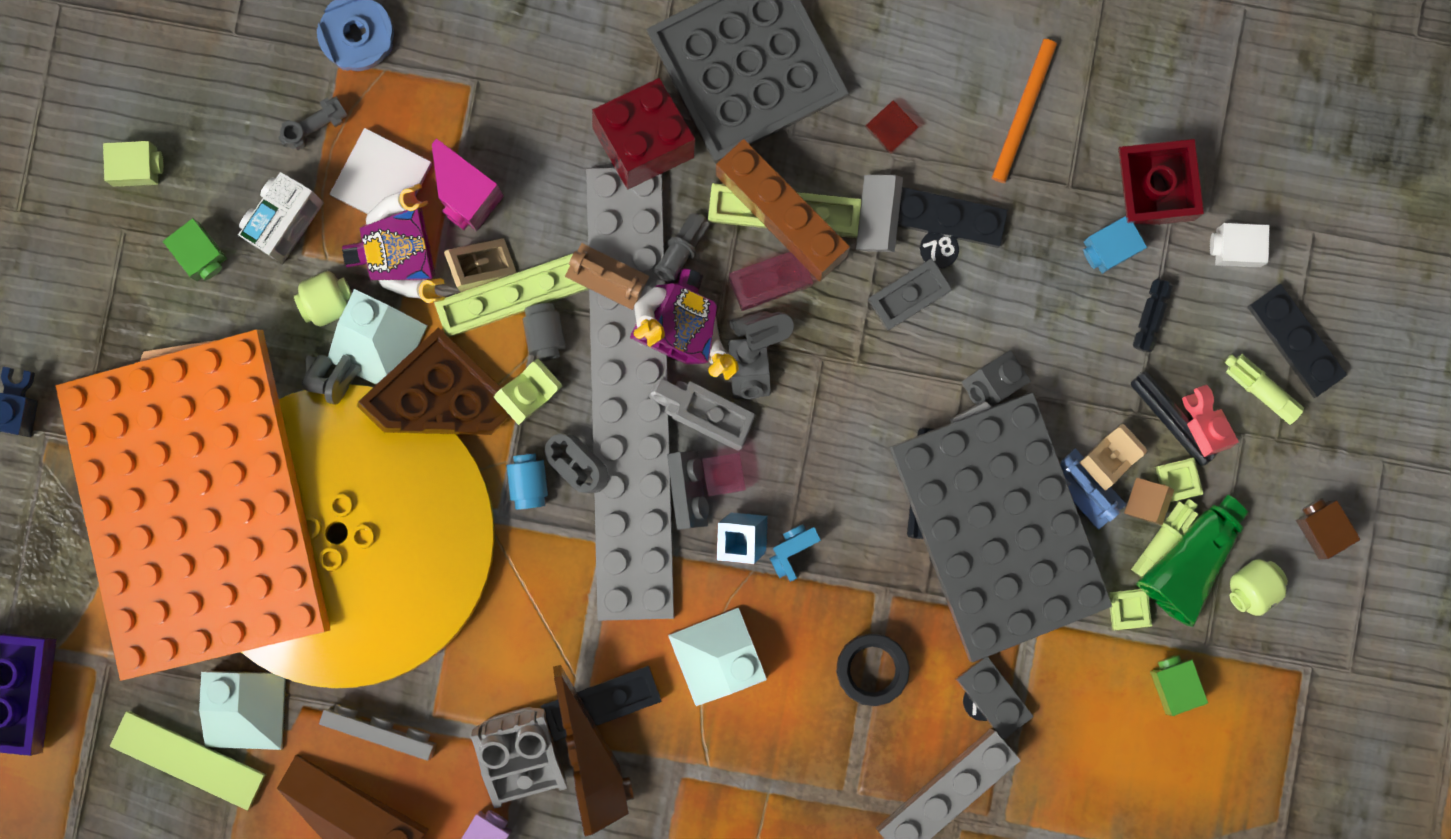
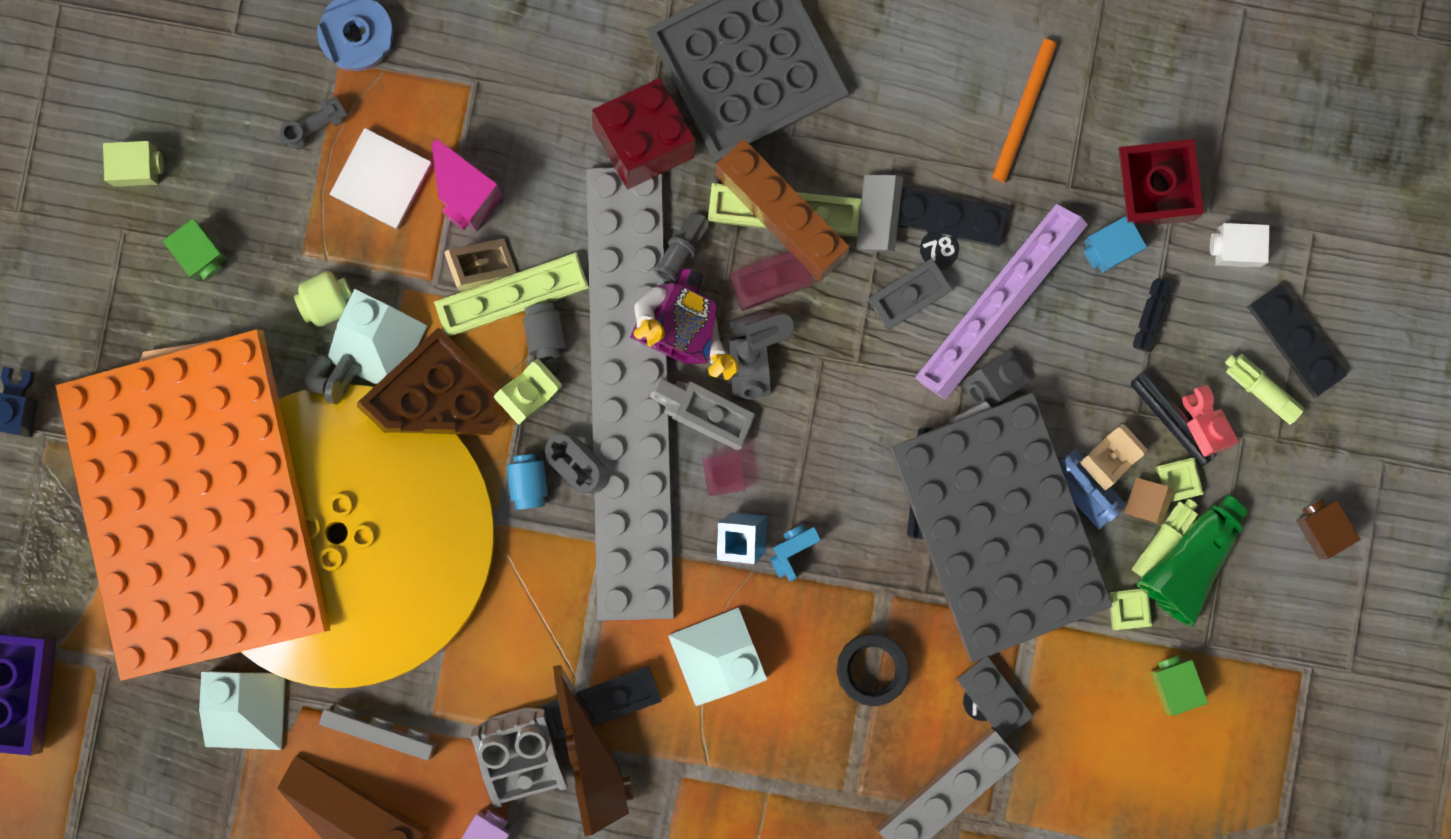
(187, 760): yellowish green tile -> none
(280, 217): white slope -> none
(397, 247): torso -> none
(606, 276): medium nougat hinge -> none
(687, 490): dark grey plate -> none
(891, 127): clear red tile -> none
(1001, 301): none -> lavender plate
(1258, 587): yellowish green head -> none

